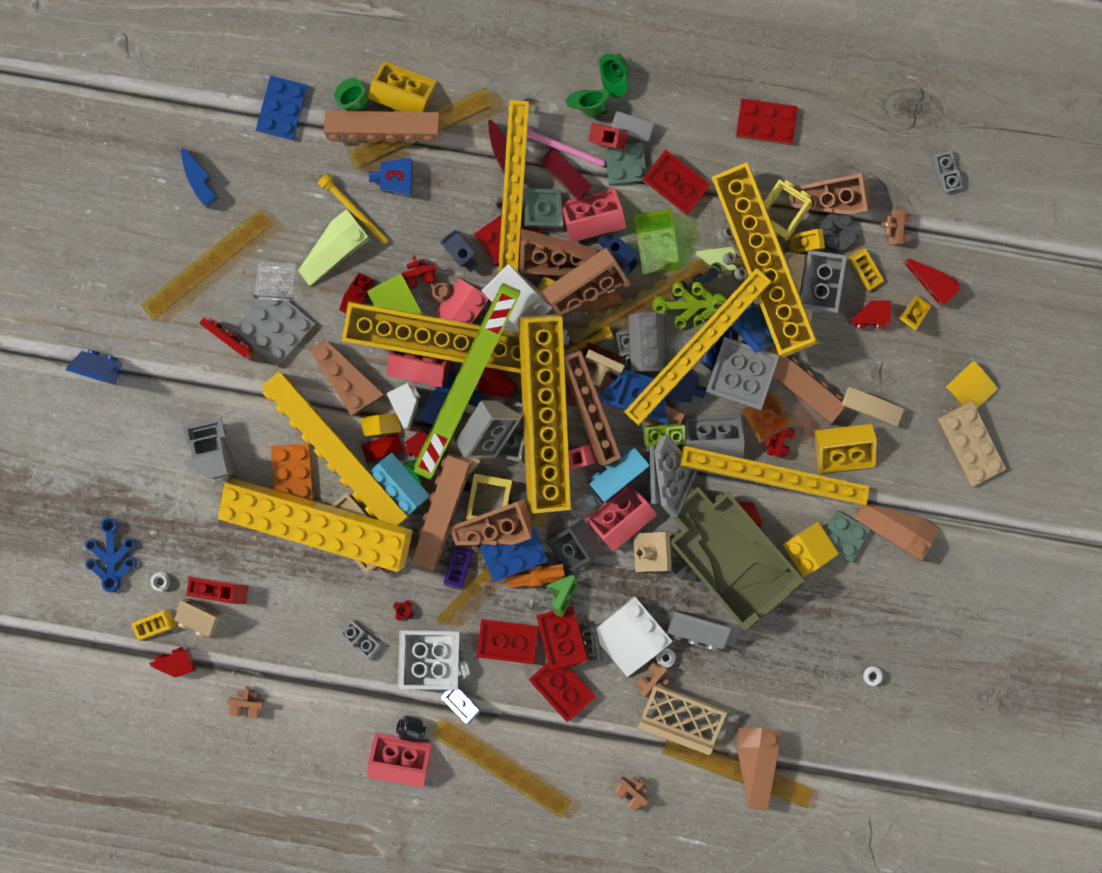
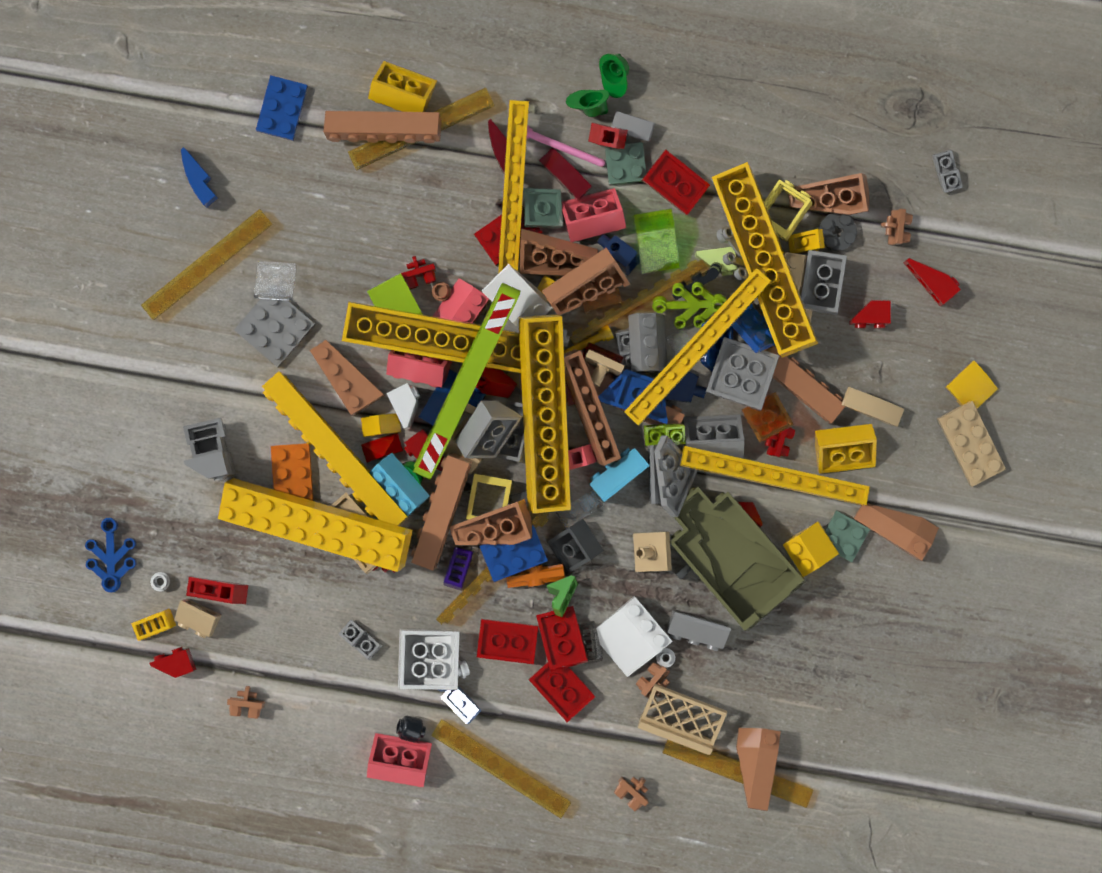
(95, 366): blue slope -> none
(227, 337): red plate -> none
(328, 183): yellow piece -> none
(336, 244): yellowish green wedge -> none
(351, 95): green piece -> none
(357, 291): red slope -> none
(394, 177): blue torso -> none
(398, 609): red plate -> none
(453, 243): dark blue torso -> none
(621, 516): coral slope -> none
(766, 121): red plate -> none
(860, 272): yellow slope -> none
(879, 676): white plate -> none
(915, 313): yellow slope -> none

